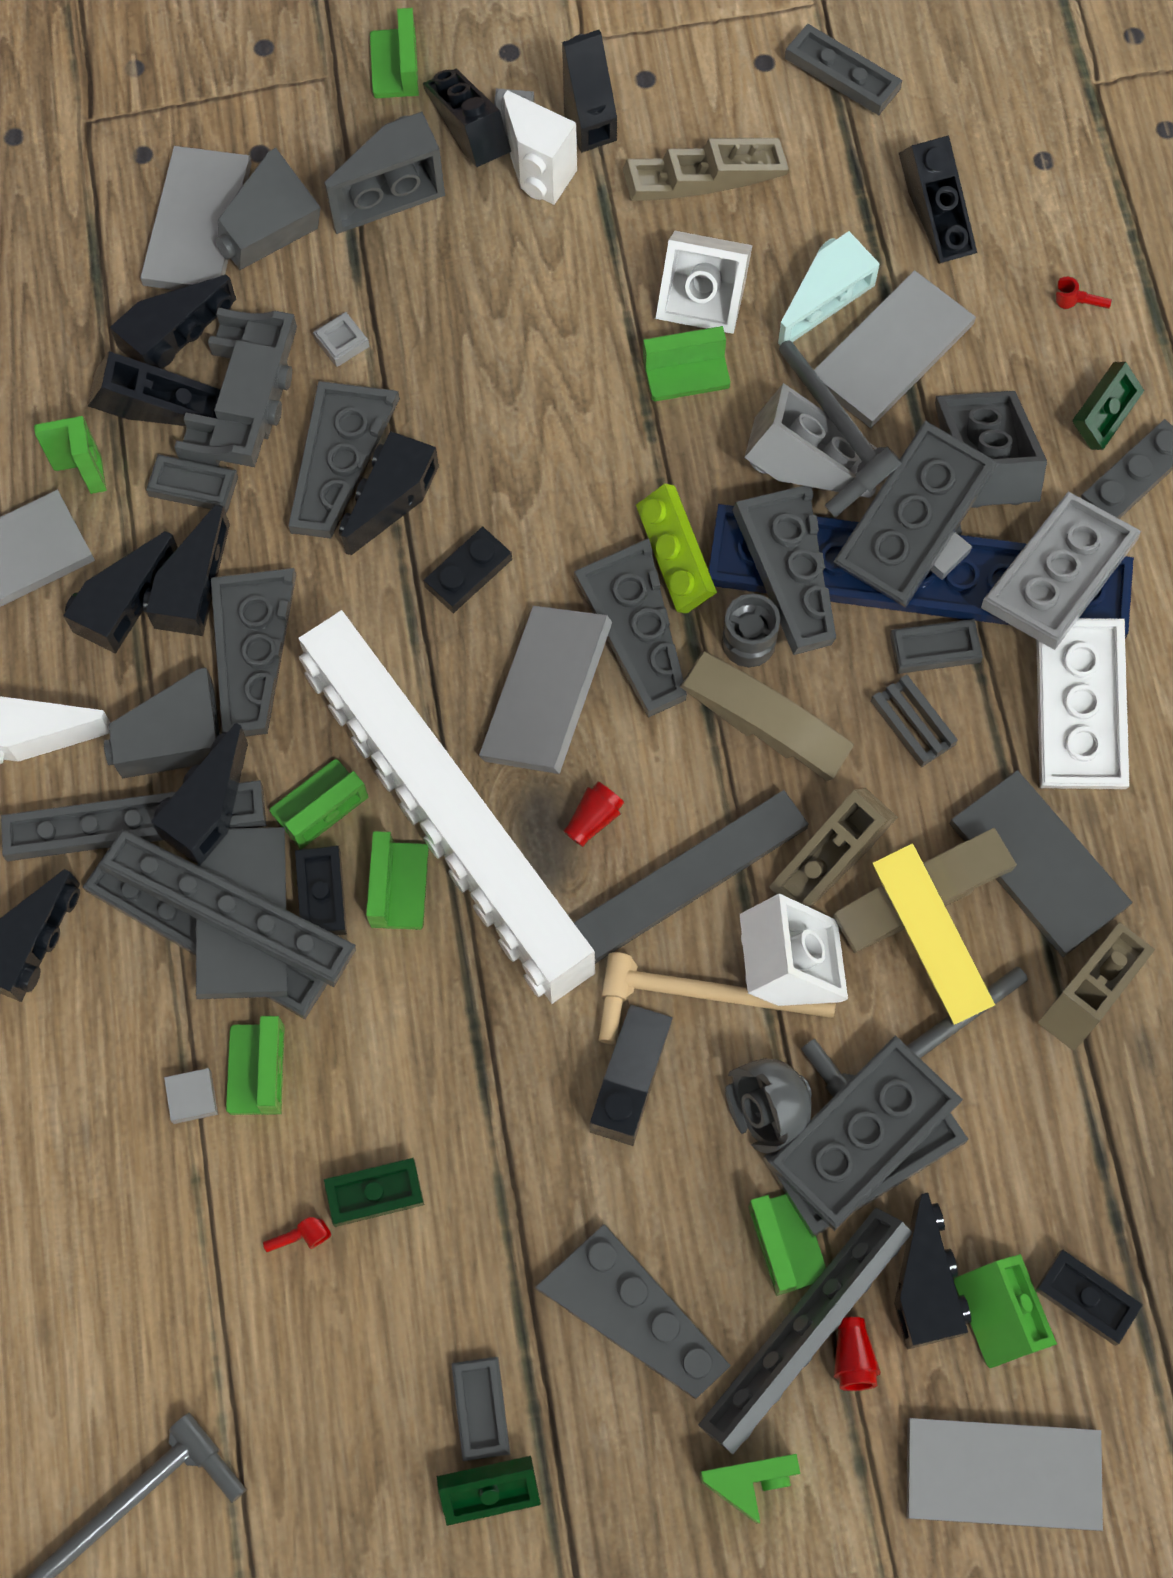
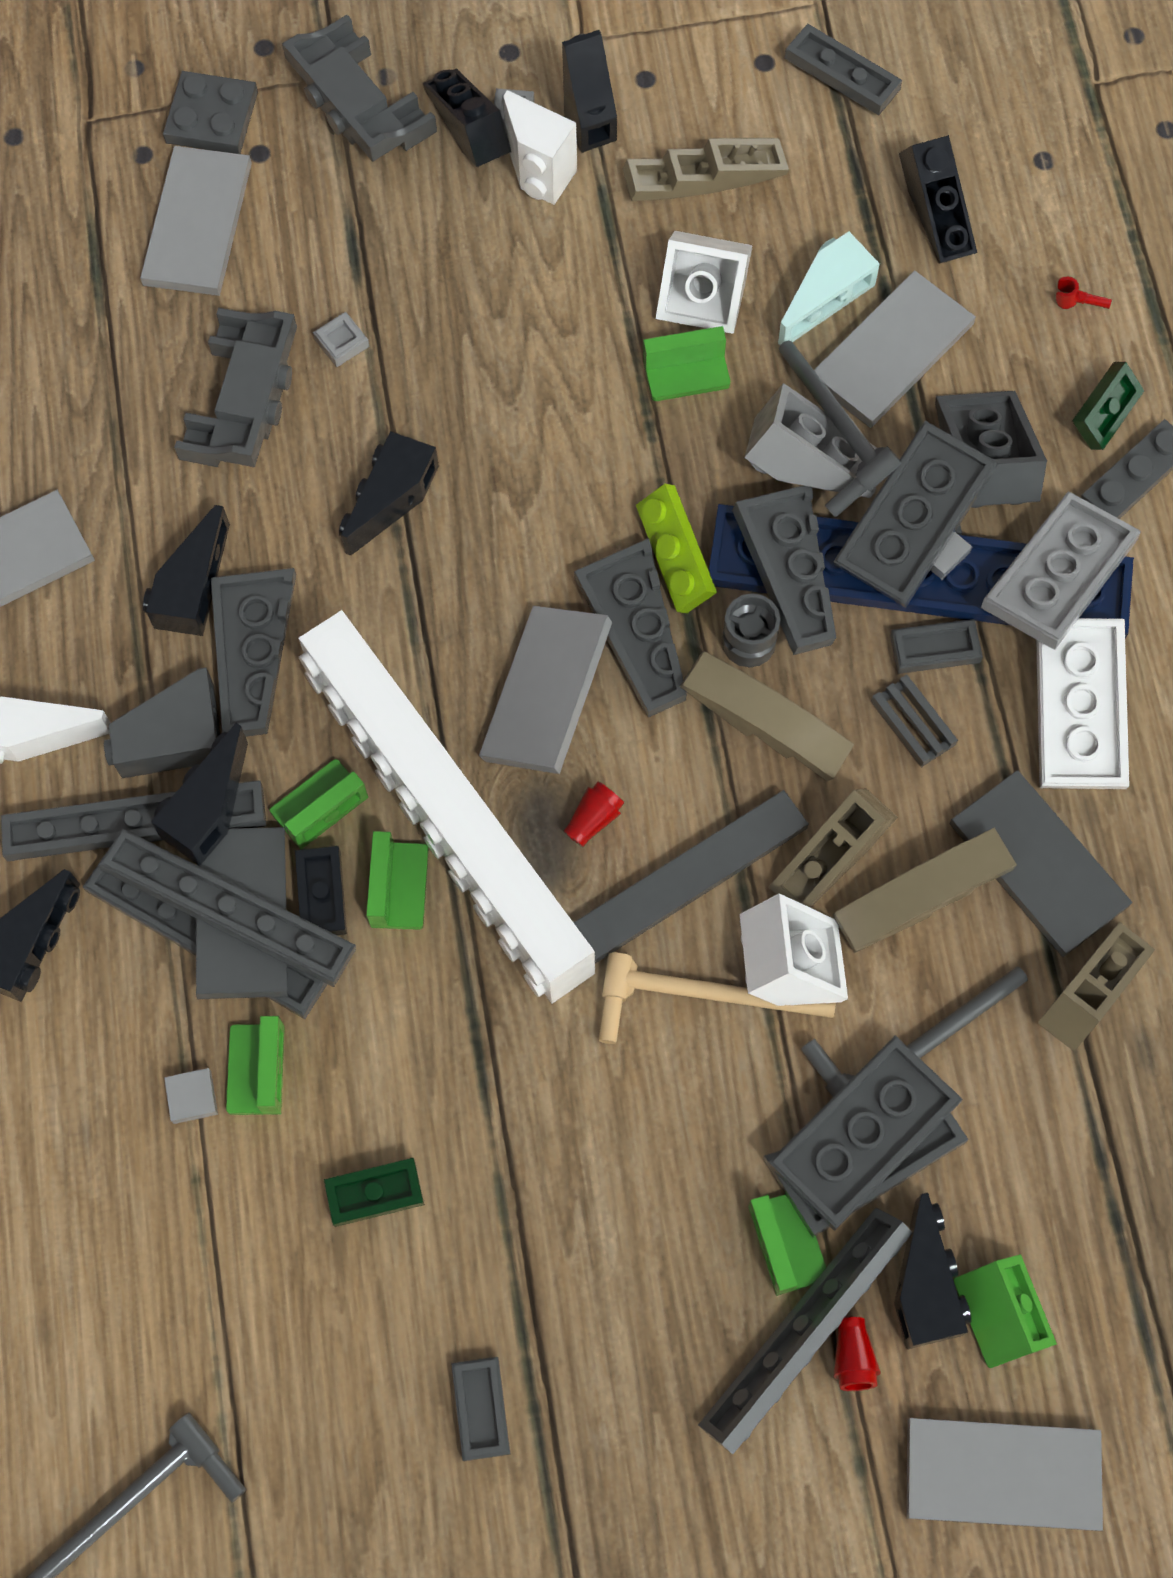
(71, 445): bright green panel -> none
(114, 597): black slope -> none
(148, 393): black slope -> none
(167, 322): black slope -> none
(191, 482): dark grey tile -> none
(210, 112): none -> dark grey plate
(266, 213): dark grey slope -> none
(311, 1229): red hand -> none
(337, 450): dark grey wing -> none
(349, 97): none -> dark grey bracket
(387, 174): dark grey slope -> none
(395, 58): bright green panel -> none
(468, 569): black plate -> none
(488, 1490): dark green plate -> none
(627, 1306): dark grey wing -> none
(630, 1075): black slope -> none
(736, 1481): bright green slope -> none
(769, 1102): dark grey cylinder -> none
(933, 934): light yellow tile -> none
(1089, 1297): black plate -> none

